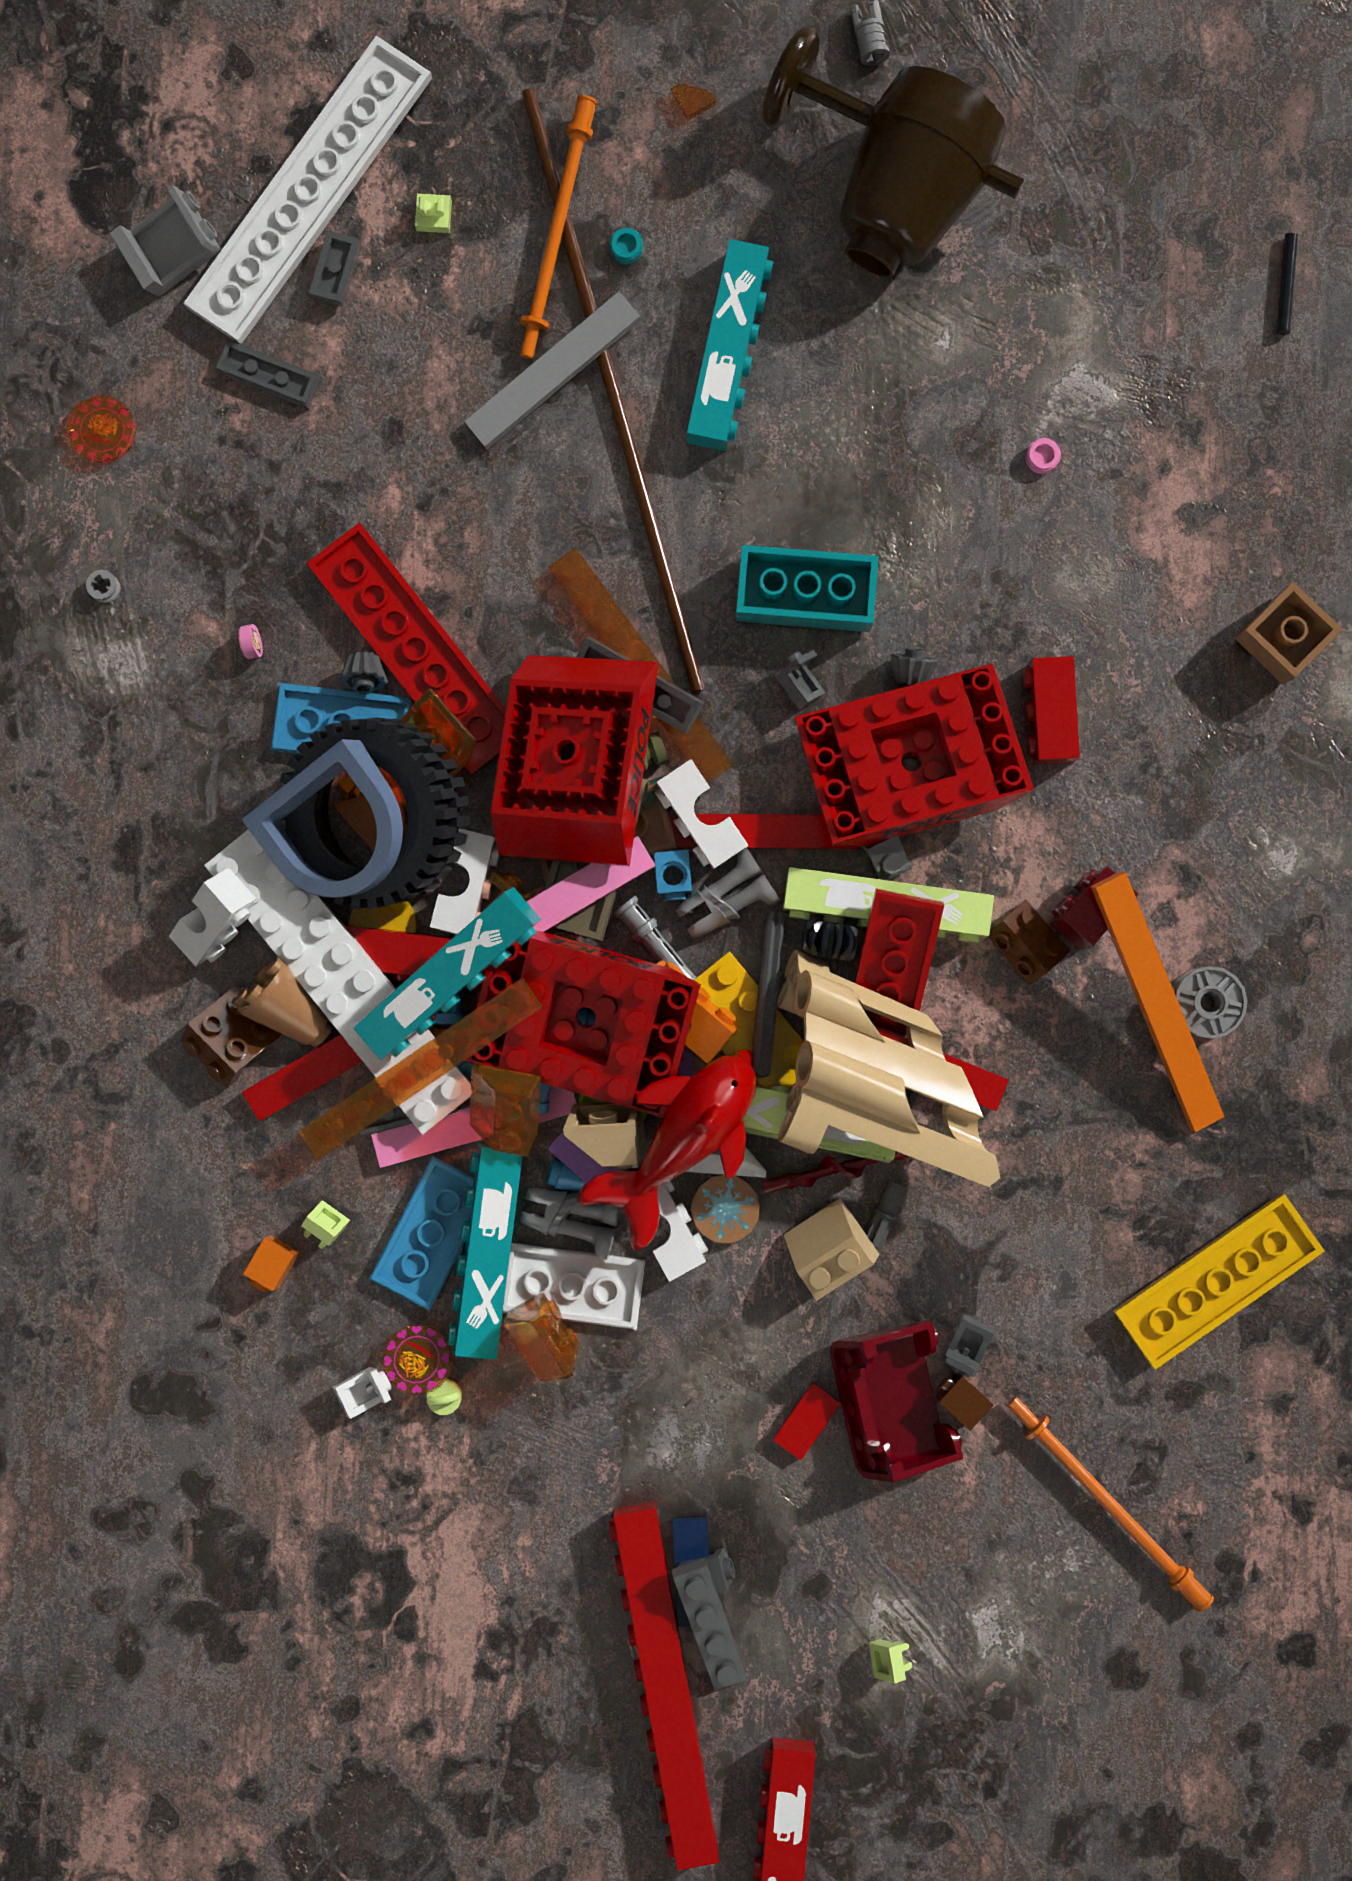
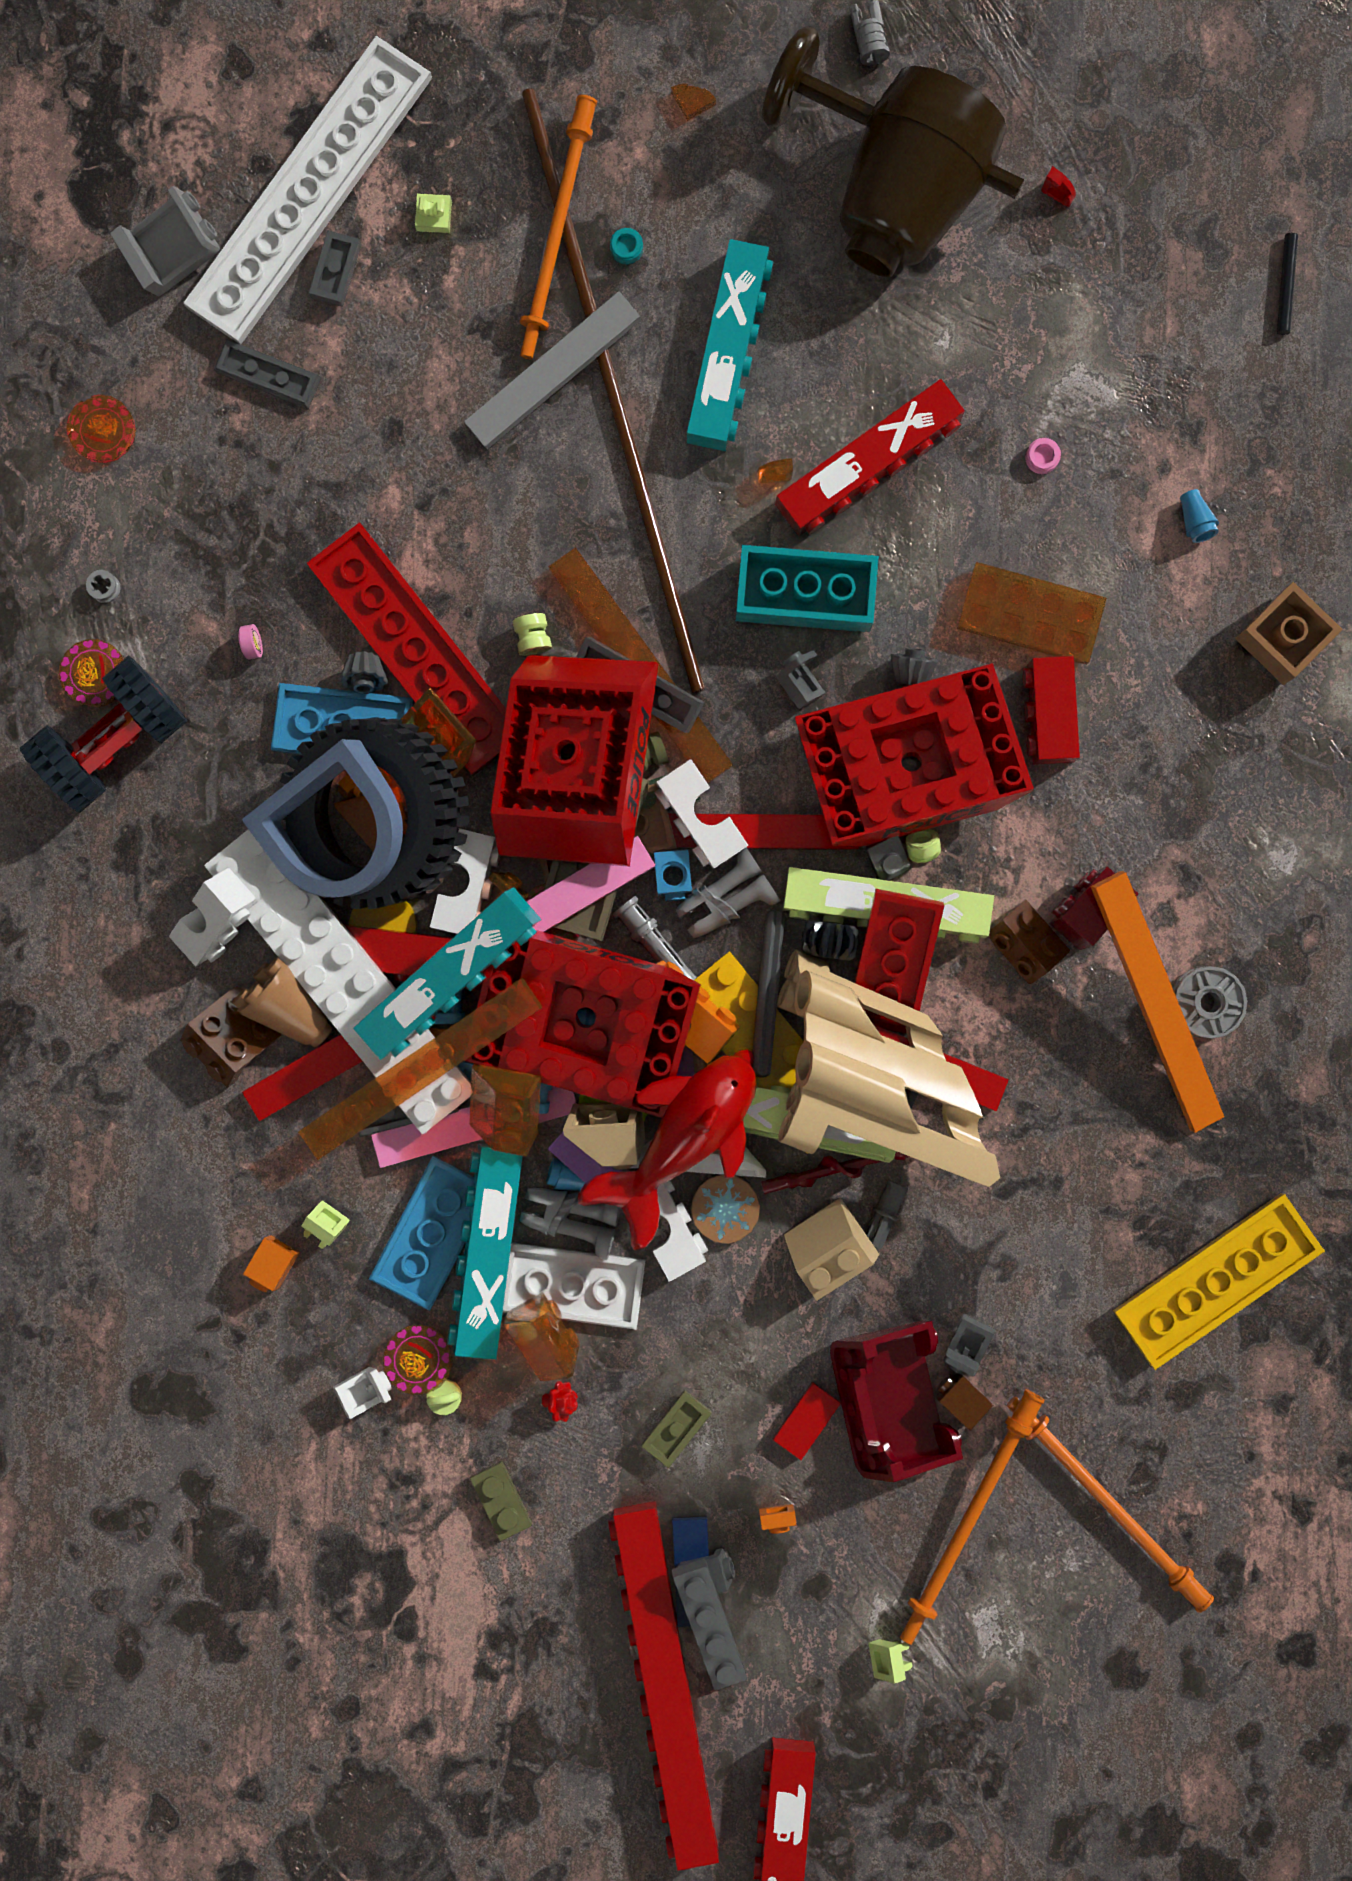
(71, 770): none -> black plate
(83, 671): none -> clear orange tile
(501, 1501): none -> olive plate
(532, 634): none -> yellowish green wheel
(560, 1401): none -> red plant
(676, 1428): none -> olive plate
(776, 471): none -> clear orange tile
(777, 1518): none -> orange plate
(869, 458): none -> red brick
(923, 846): none -> yellowish green tile
(1018, 1427): none -> orange bar
(1031, 613): none -> clear orange plate
(1059, 187): none -> red tile
(1198, 518): none -> dark azure cone

